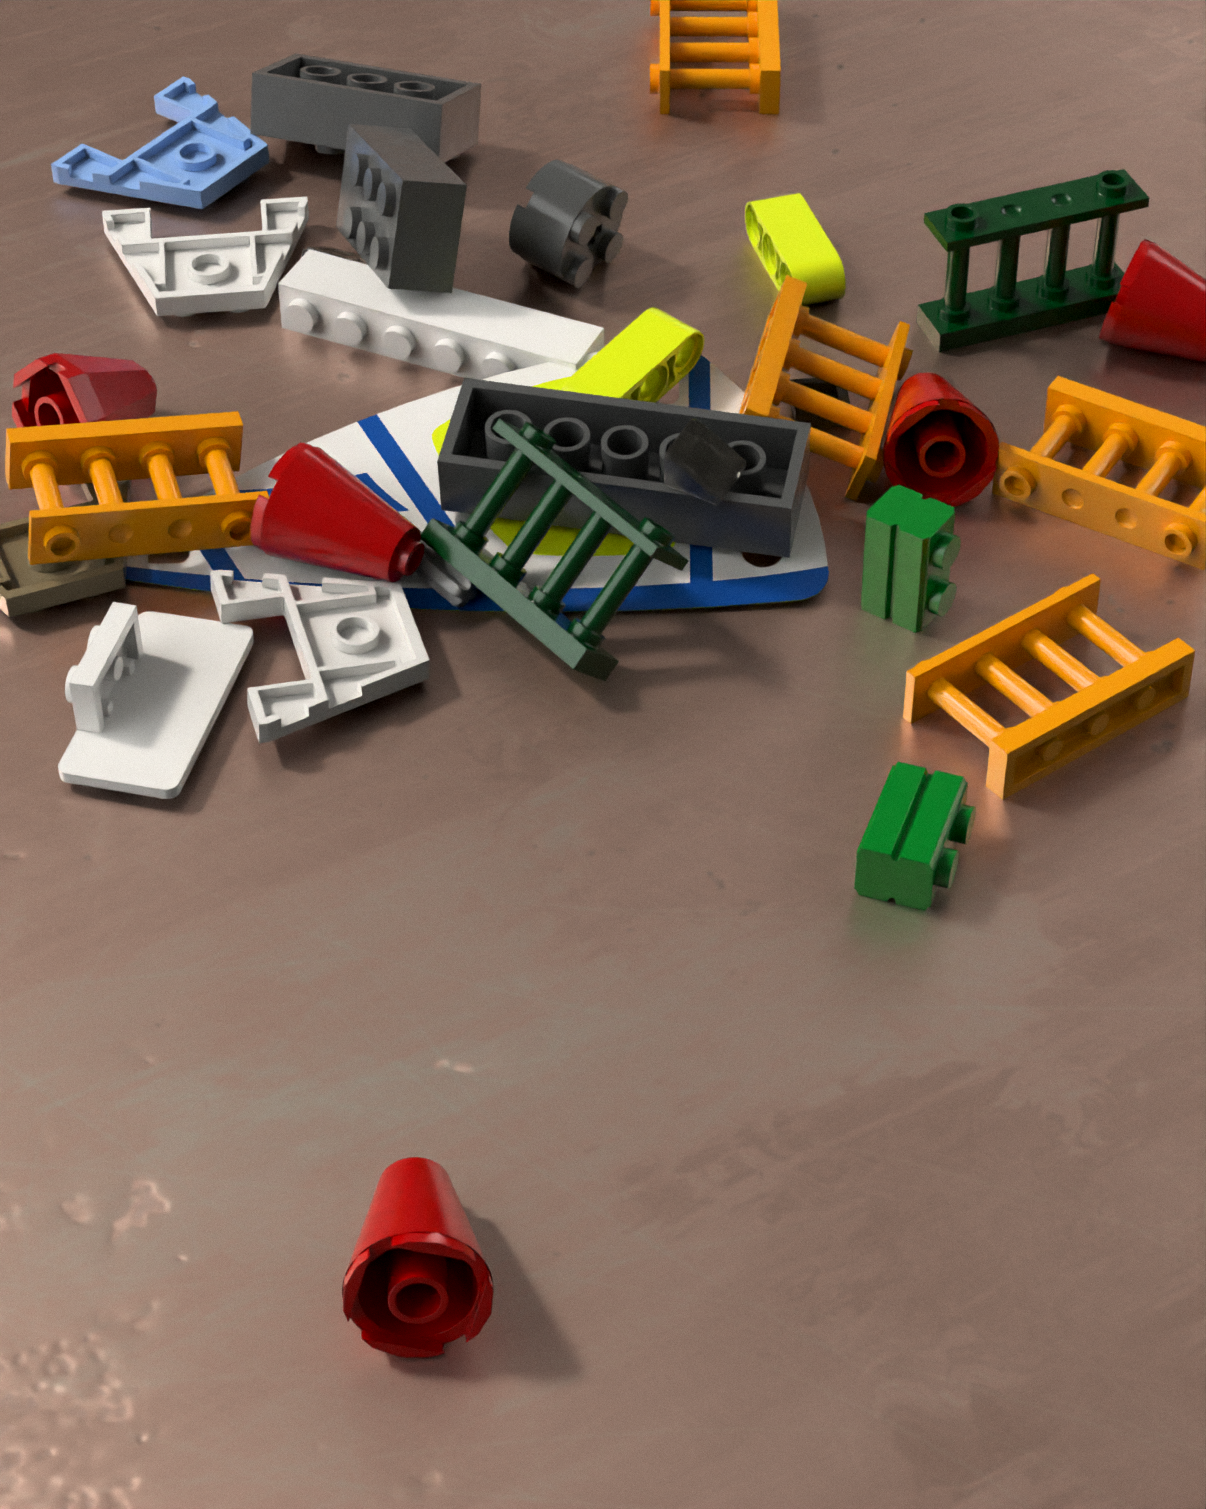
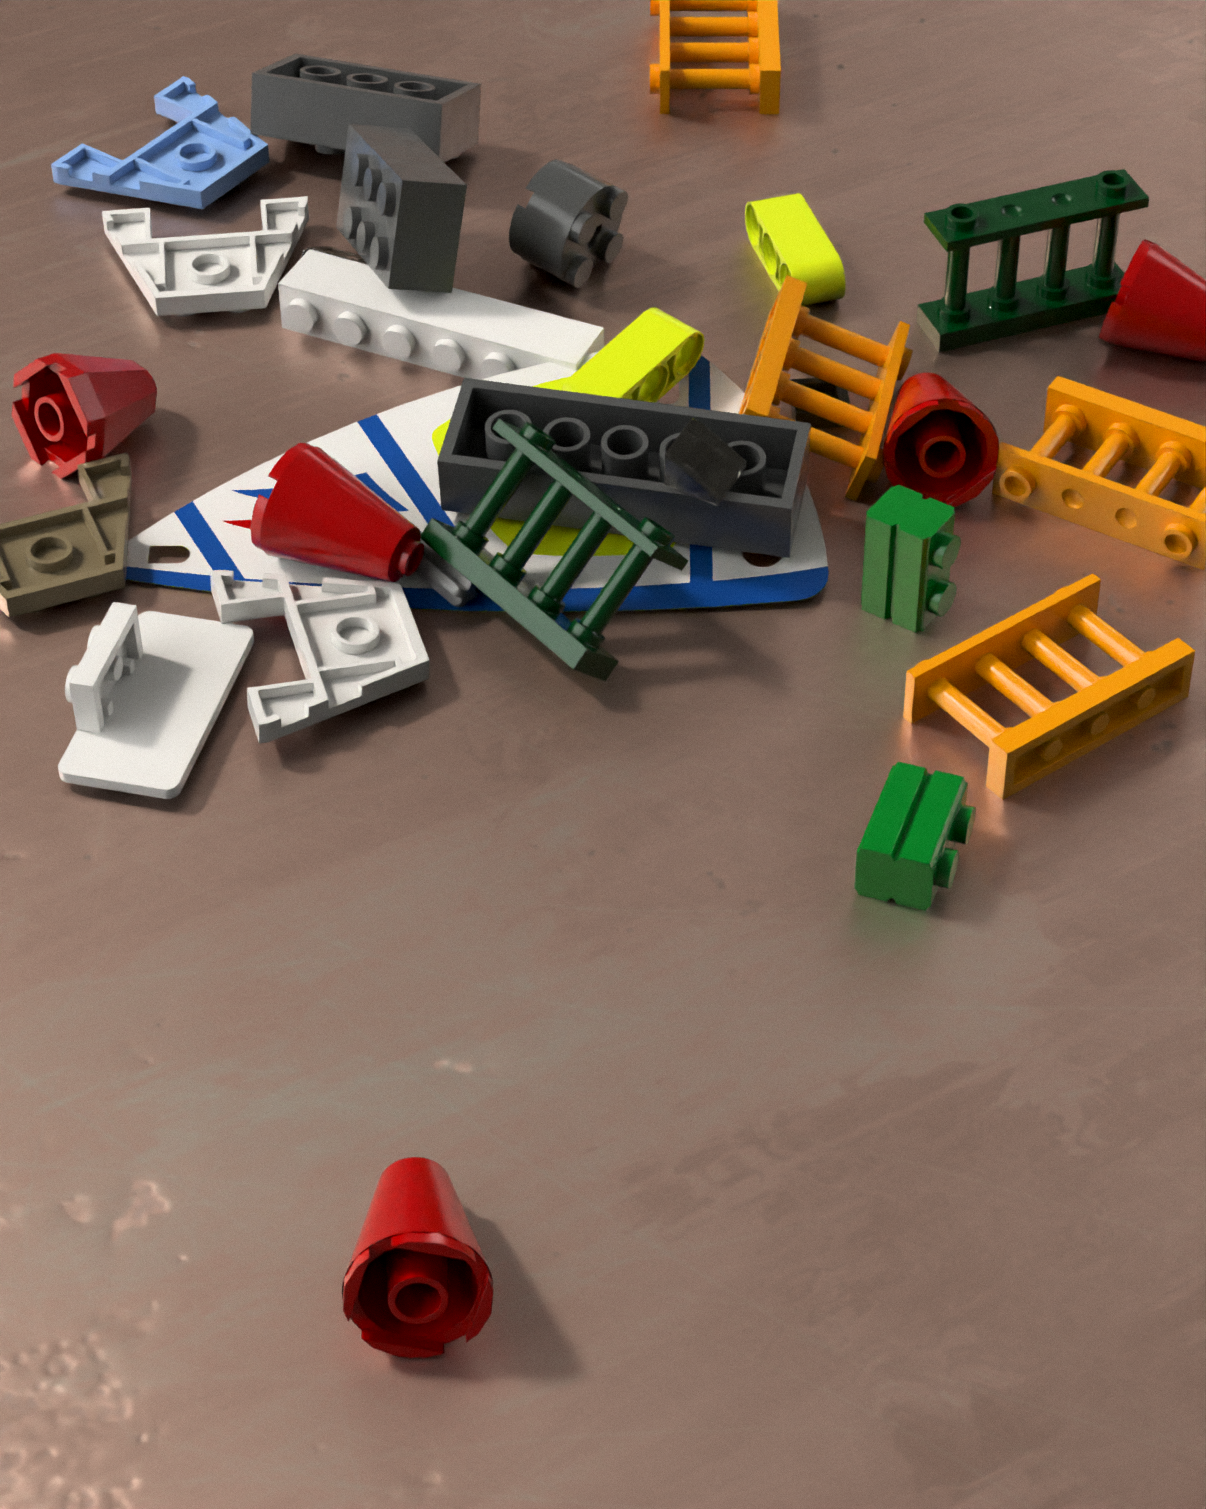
(131, 451): light orange fence -> none

